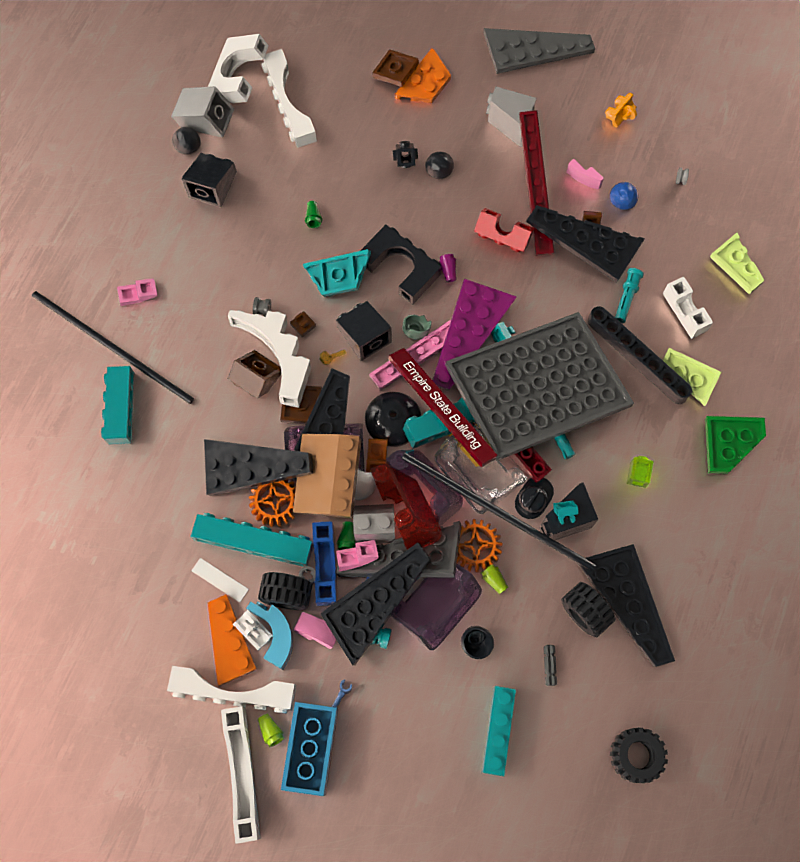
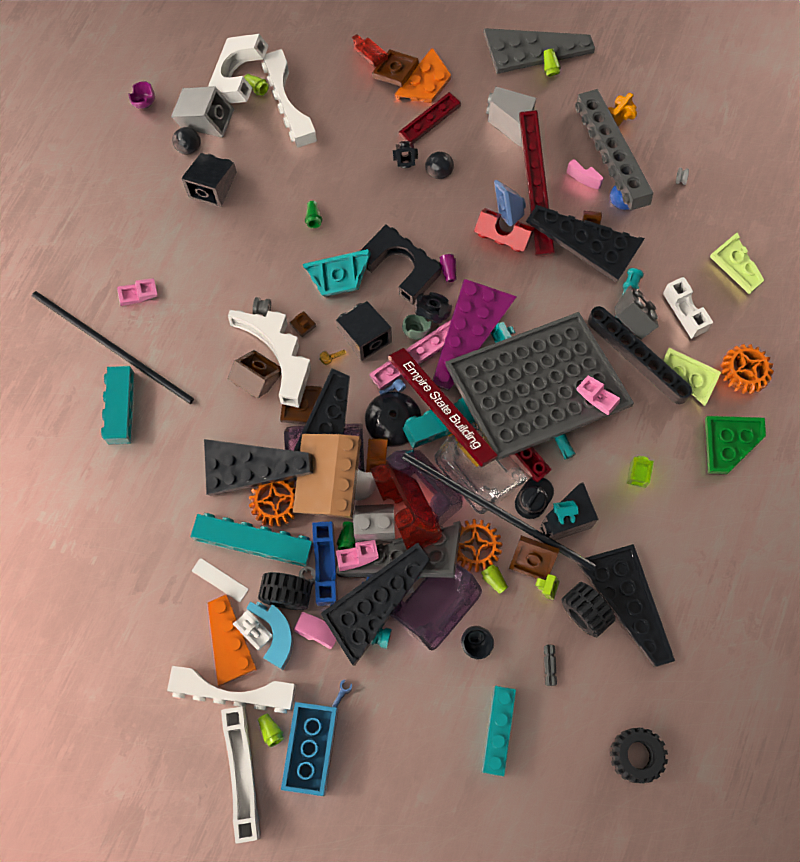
(142, 95): none -> magenta hair
(258, 84): none -> lime cone
(369, 50): none -> clear red hinge
(398, 384): none -> medium blue hand
(430, 118): none -> dark red tile
(433, 307): none -> black plate
(509, 203): none -> medium blue slope
(533, 558): none -> reddish brown plate
(548, 586): none -> lime tile
(551, 63): none -> lime cone
(596, 394): none -> bright pink slope
(614, 150): none -> dark grey brick
(636, 313): none -> dark grey slope
(750, 359): none -> orange gear

